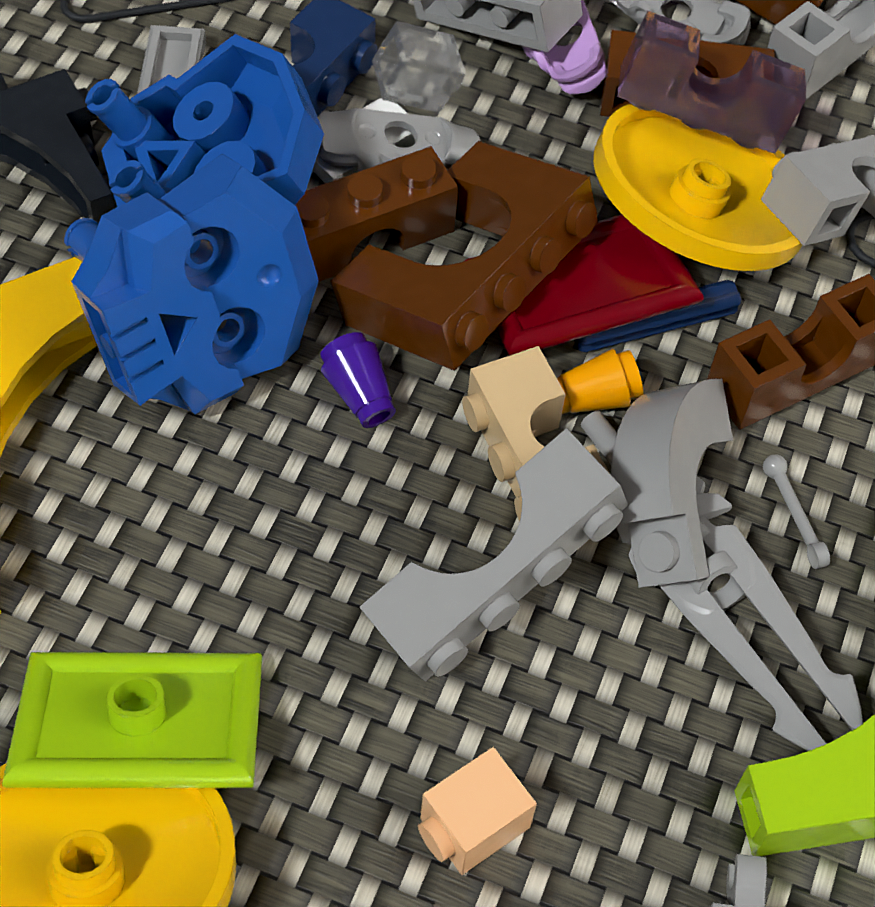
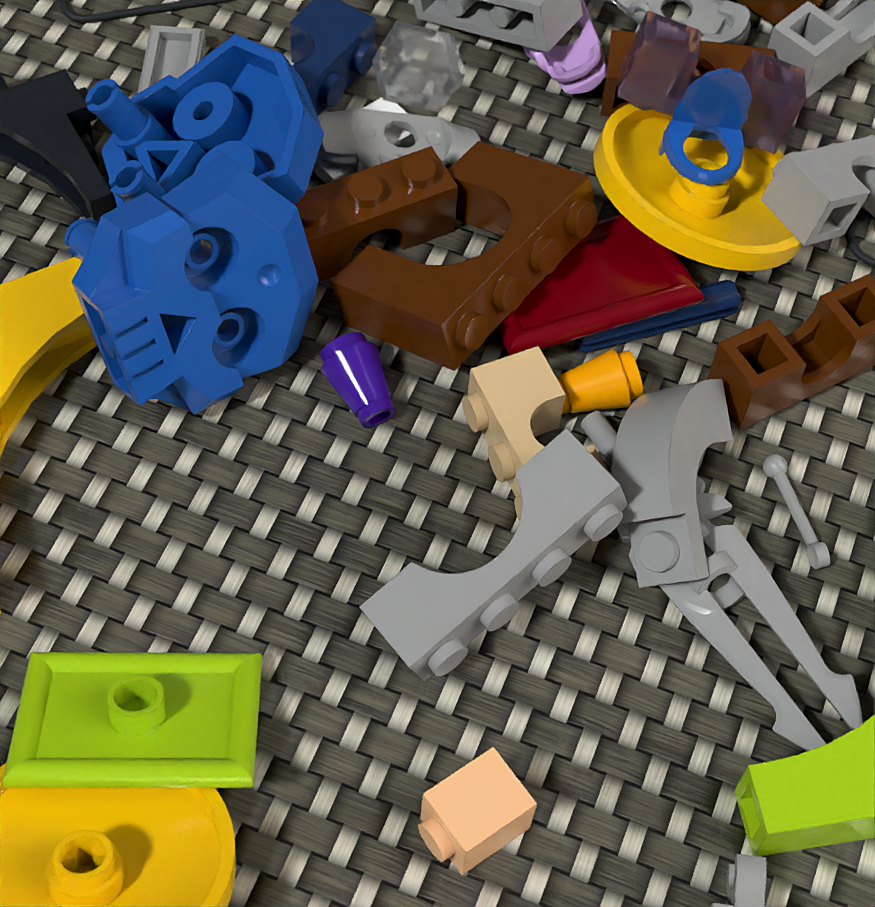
(709, 110): none -> blue piece

